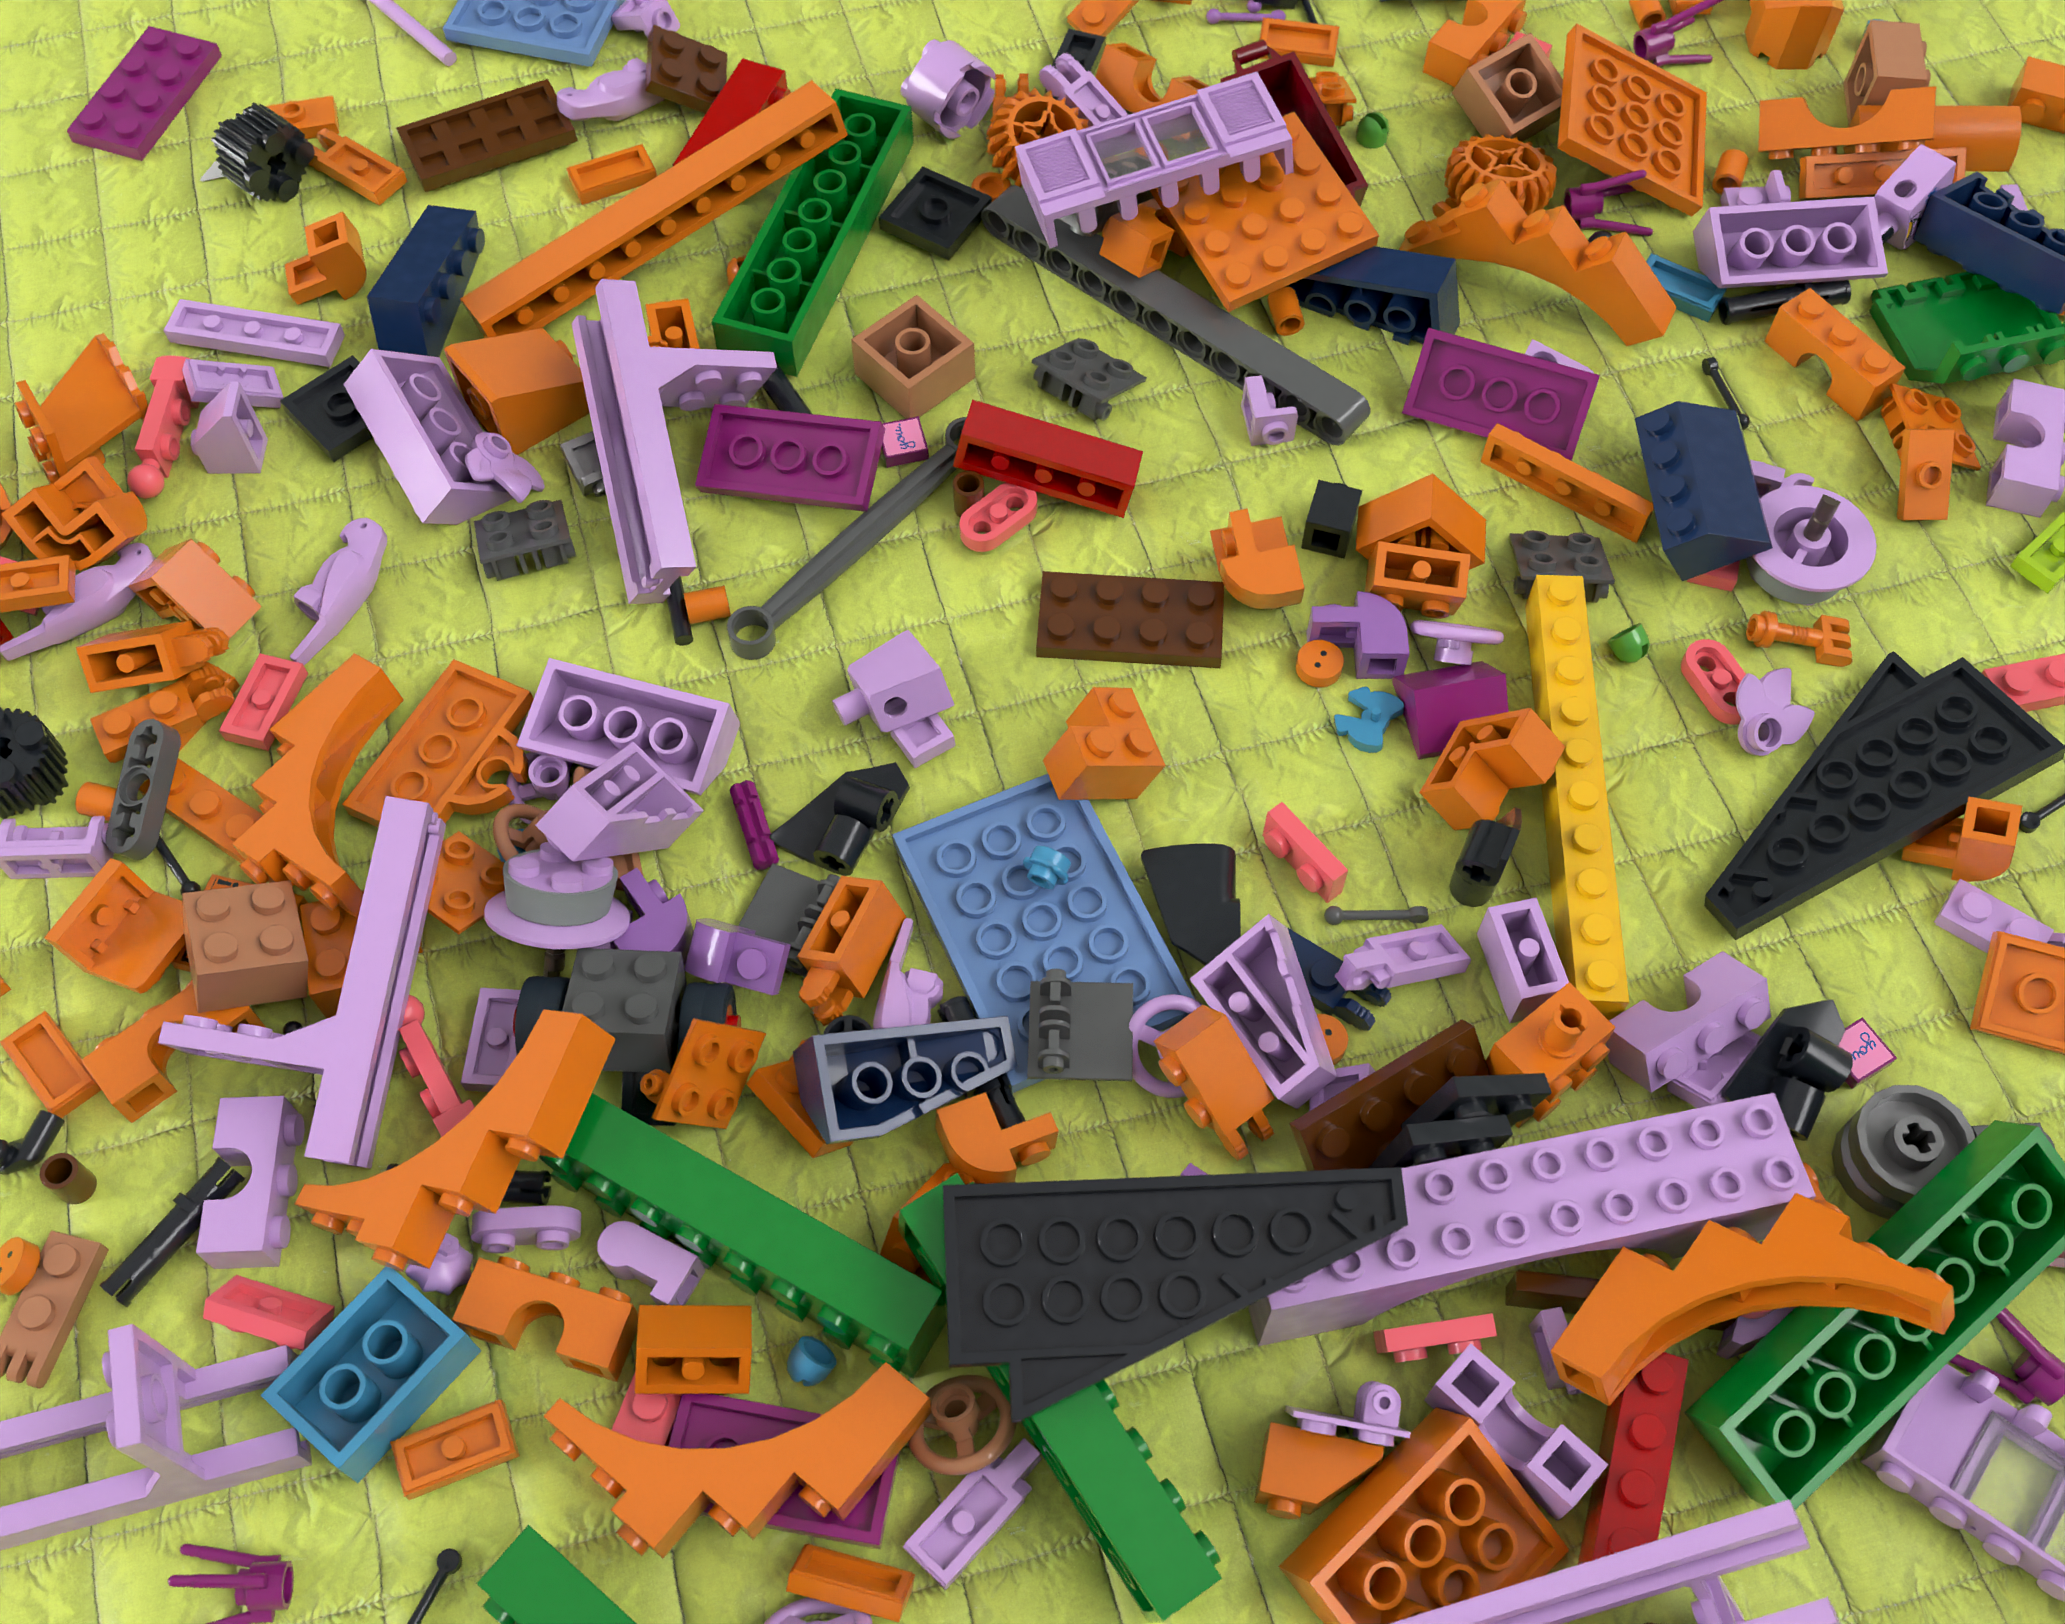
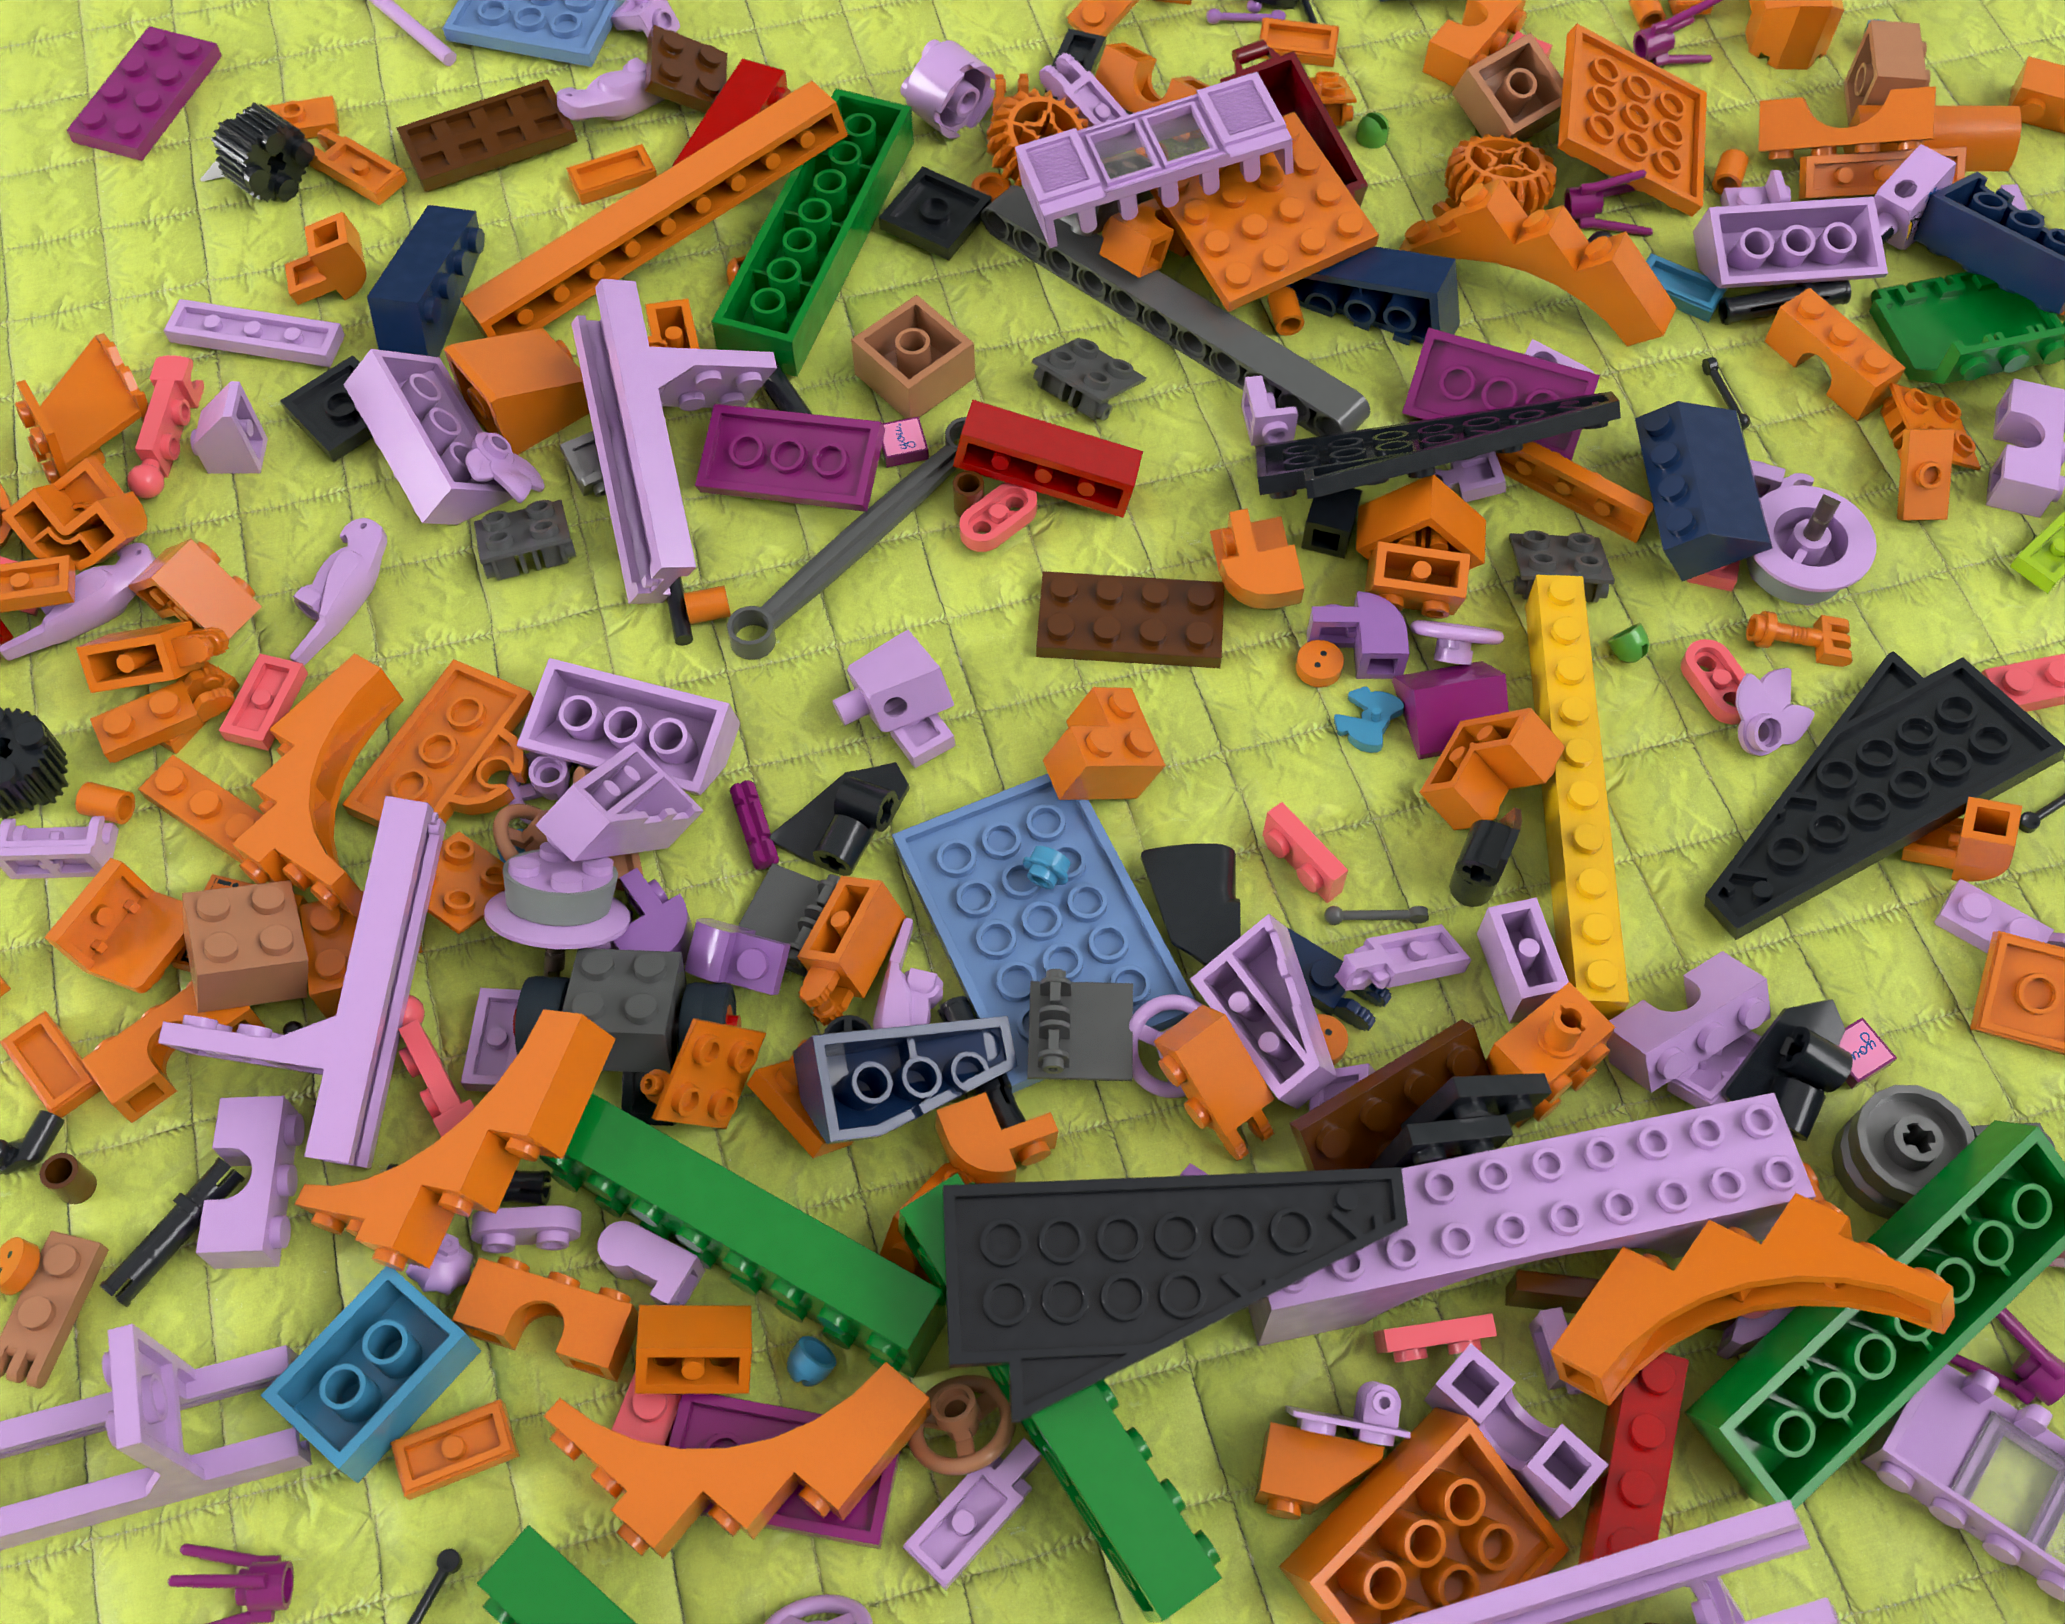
(123, 818): dark grey beam -> none
(186, 884): black hinge -> none
(208, 378): lavender plate -> none
(268, 1312): coral plate -> none
(851, 1582): orange tile -> none
(1415, 448): none -> black wing
(1475, 477): none -> lavender plate

